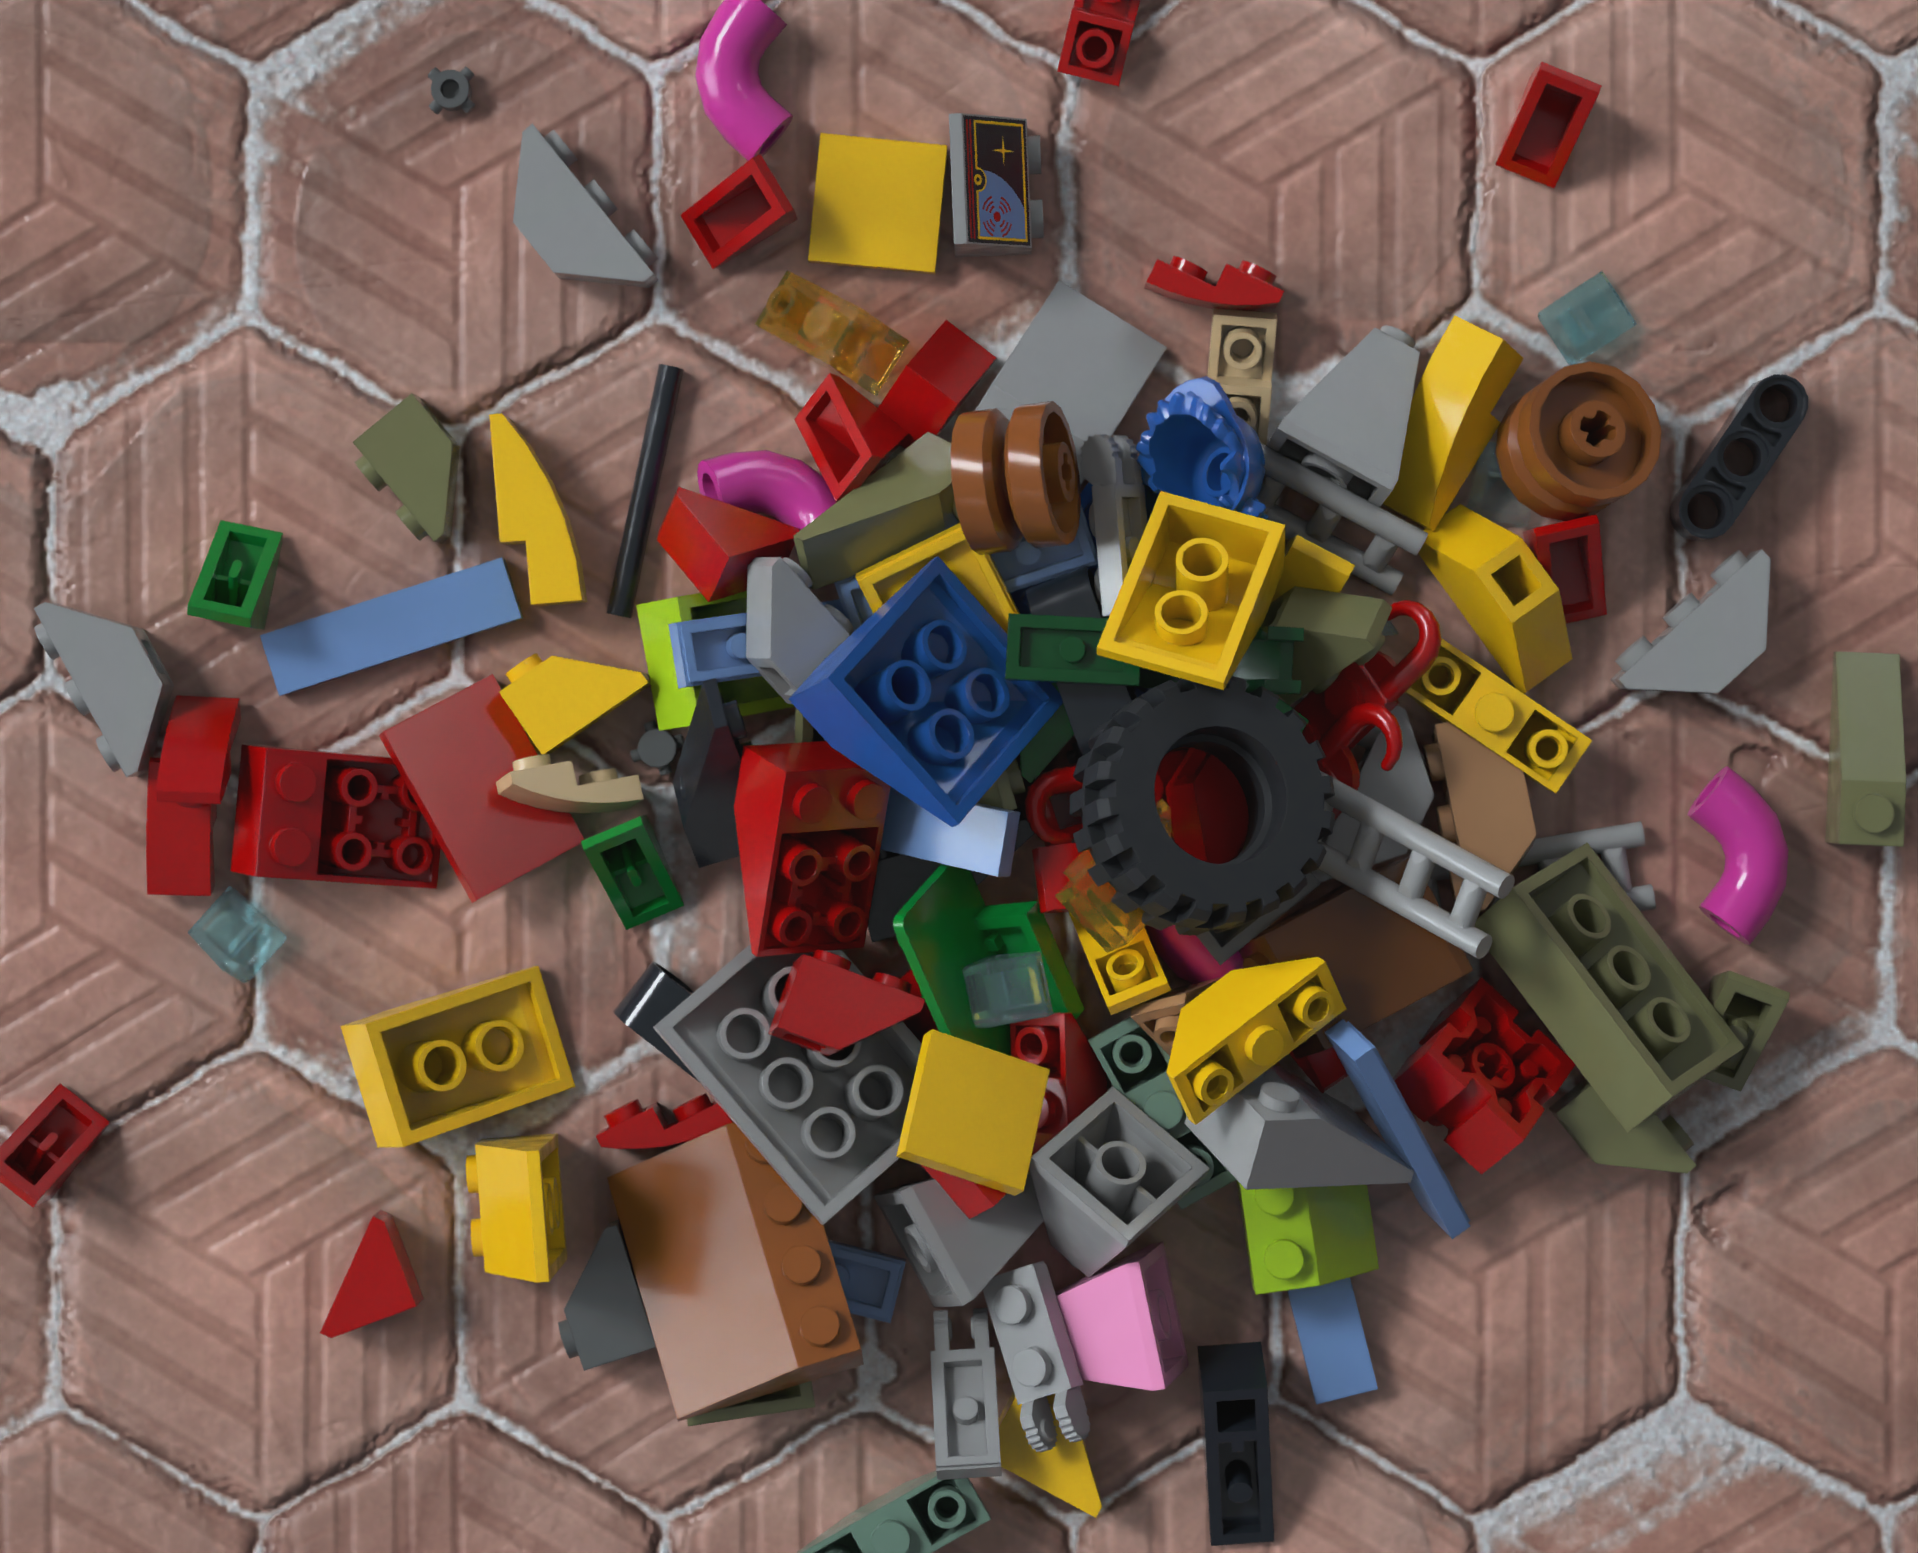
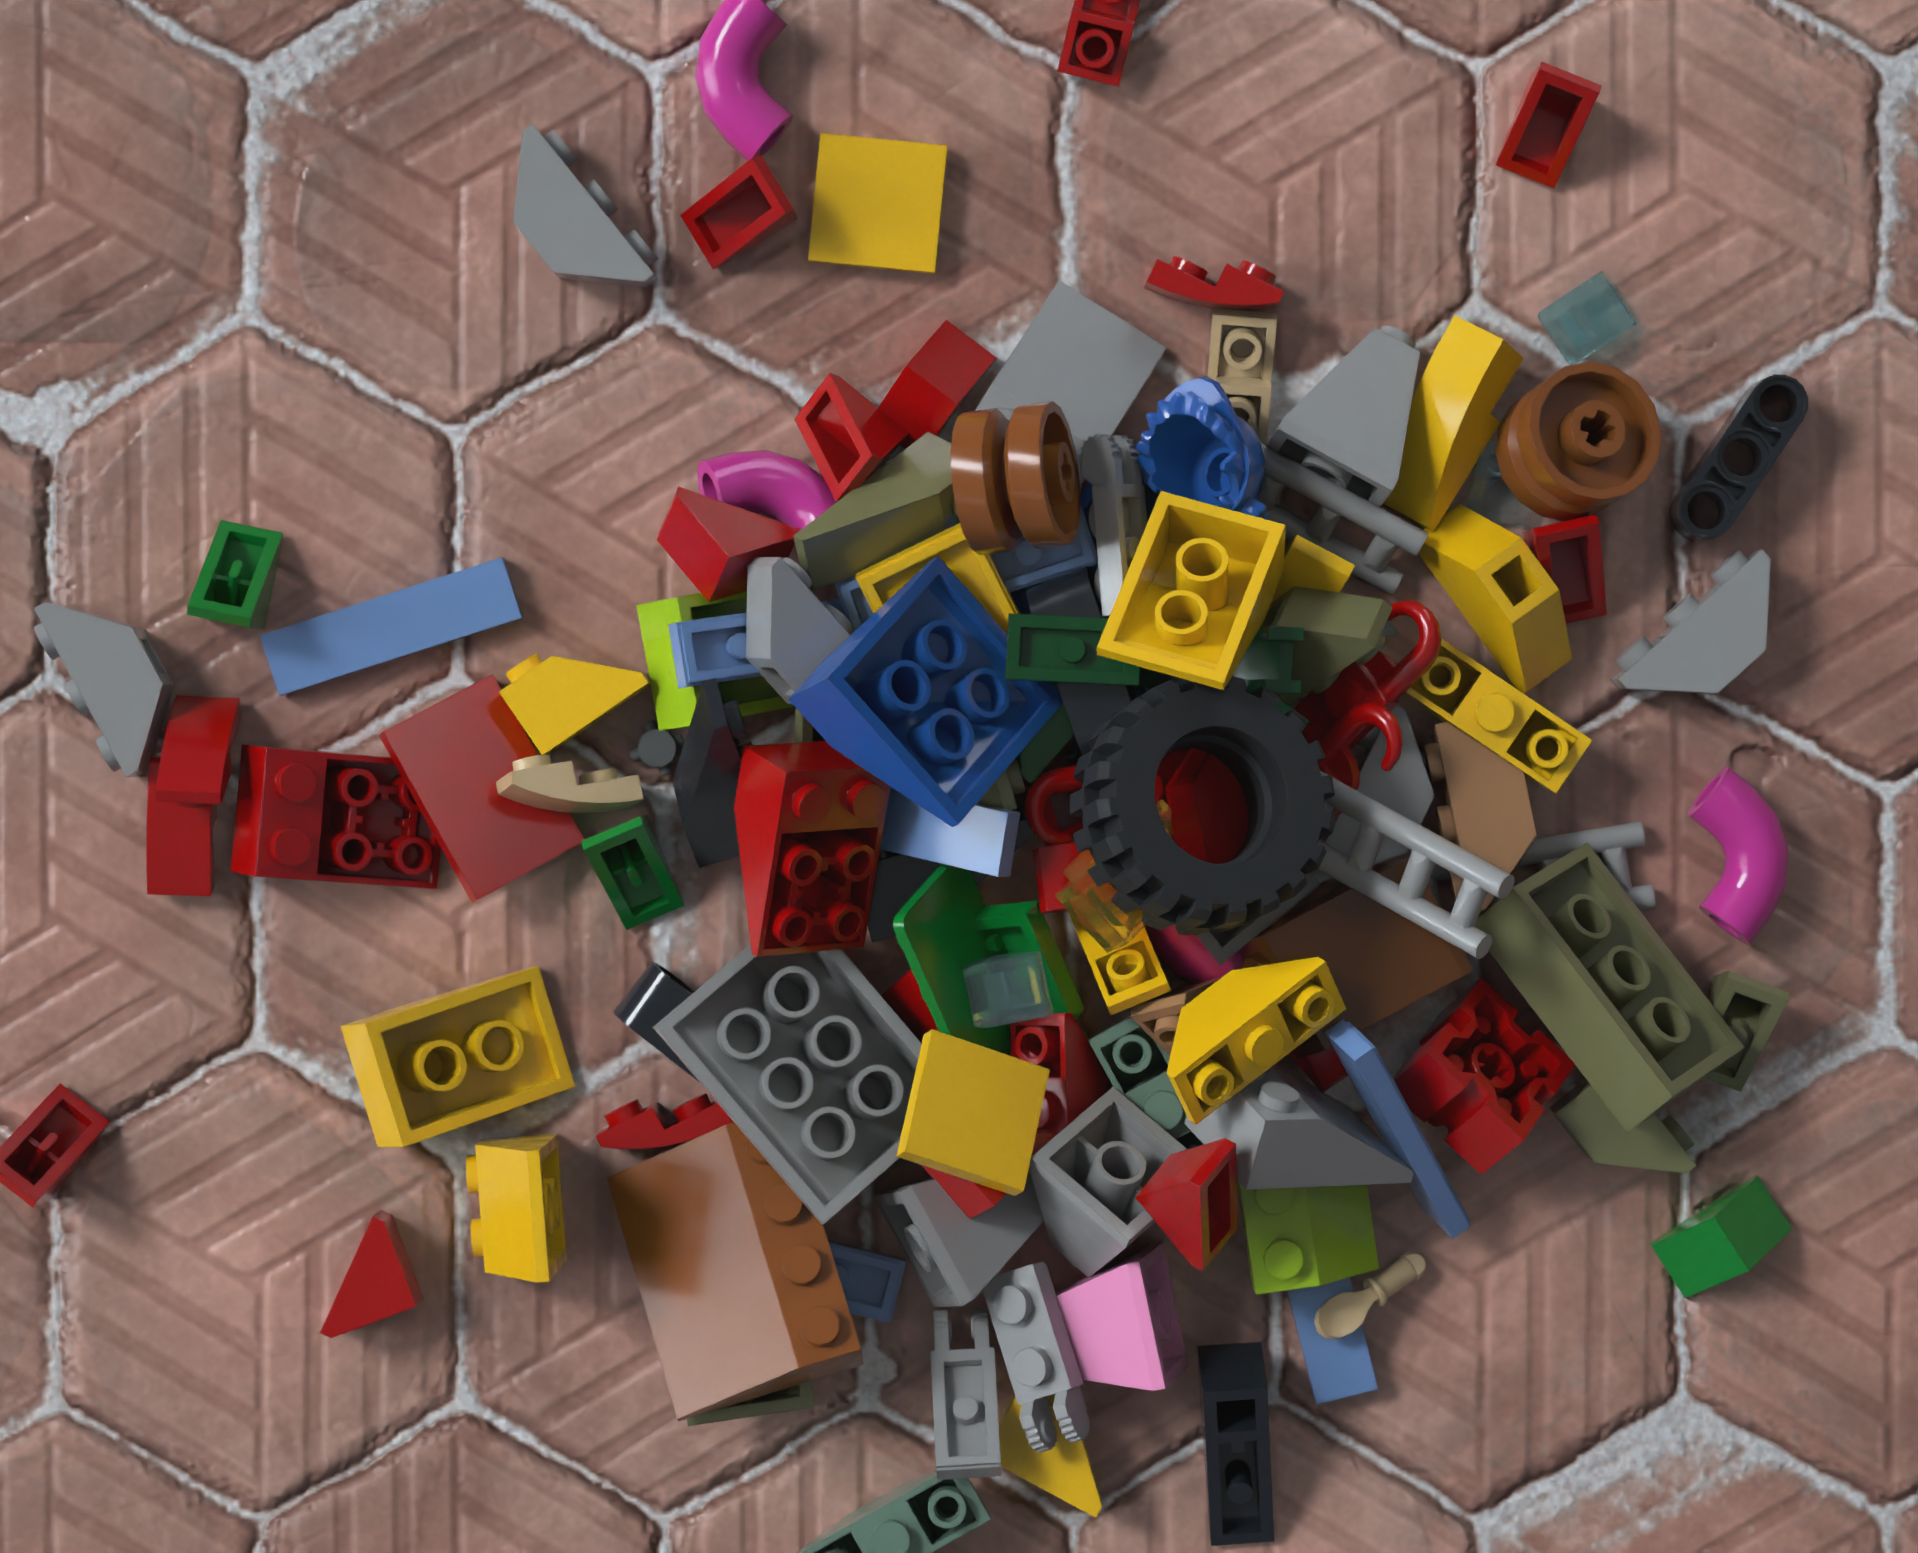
(237, 935): clear light blue slope -> none
(418, 463): olive slope -> none
(451, 90): dark grey piece -> none
(534, 516): yellow slope -> none
(606, 1307): dark grey slope -> none
(645, 491): black bar -> none
(832, 332): clear yellow slope -> none
(835, 1008): red slope -> none
(991, 185): slope -> none
(1196, 1200): none -> red slope
(1347, 1310): none -> tan piece
(1722, 1238): none -> green slope
(1866, 751): olive slope -> none

